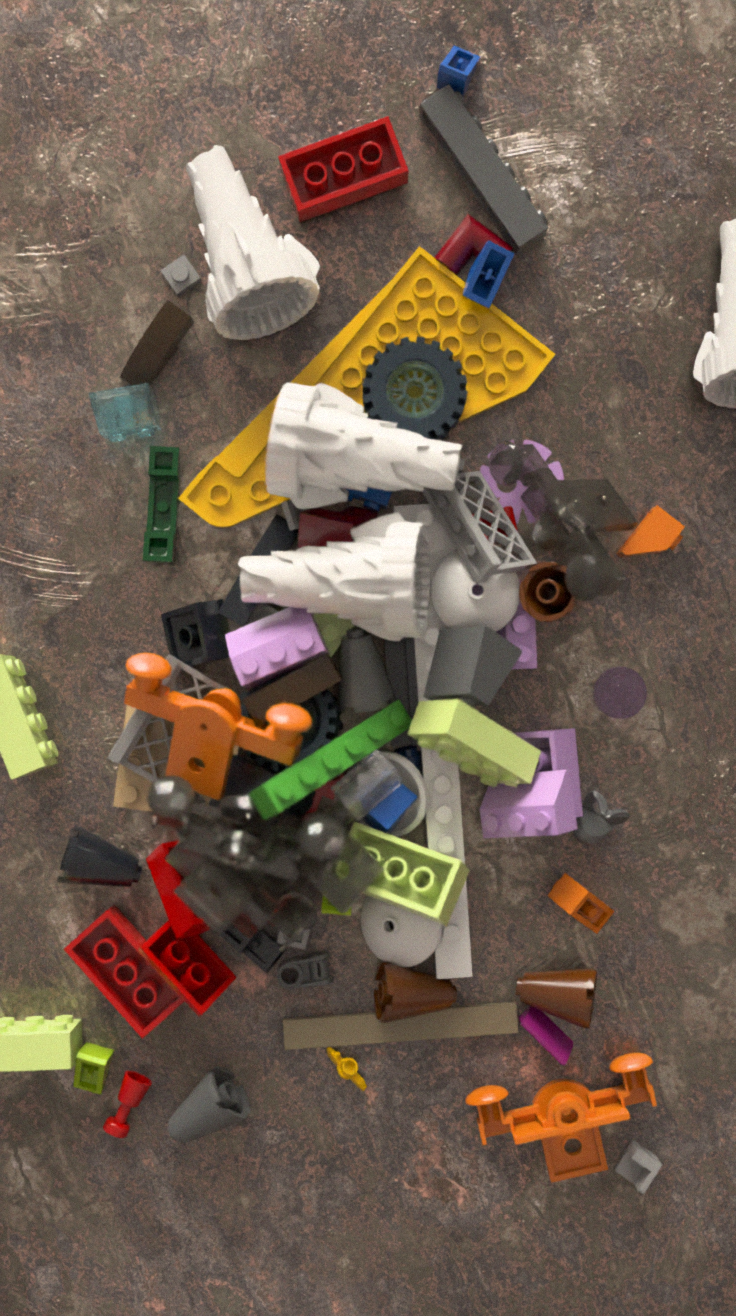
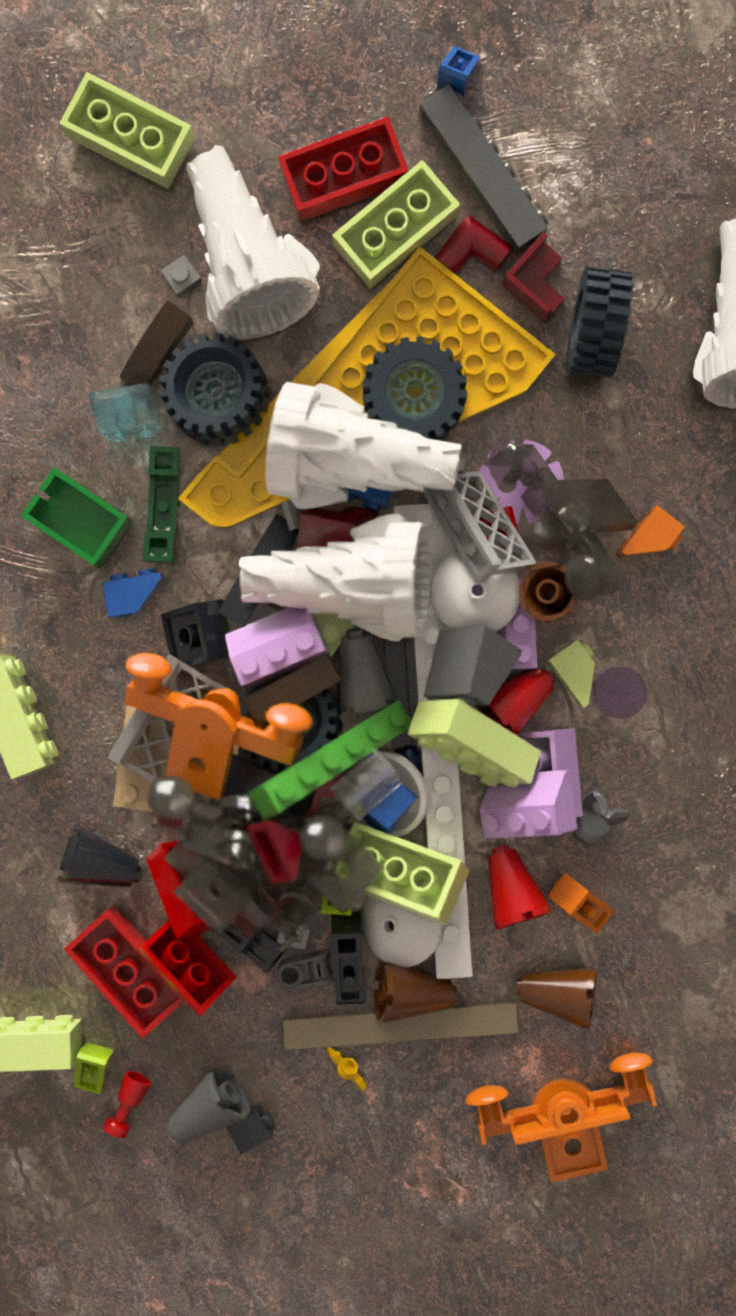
(77, 518): none -> green piece
(127, 130): none -> yellowish green brick
(131, 595): none -> blue slope
(202, 362): none -> black wheel
(253, 1130): none -> black brick
(278, 850): none -> dark red slope
(348, 958): none -> black slope
(396, 224): none -> yellowish green brick
(487, 274): blue slope -> none
(513, 889): none -> red cone
(519, 699): none -> red cone
(527, 279): none -> dark red panel
(547, 1034): magenta slope -> none
(575, 670): none -> yellowish green slope
(599, 321): none -> black wheel
(638, 1166): light grey panel -> none

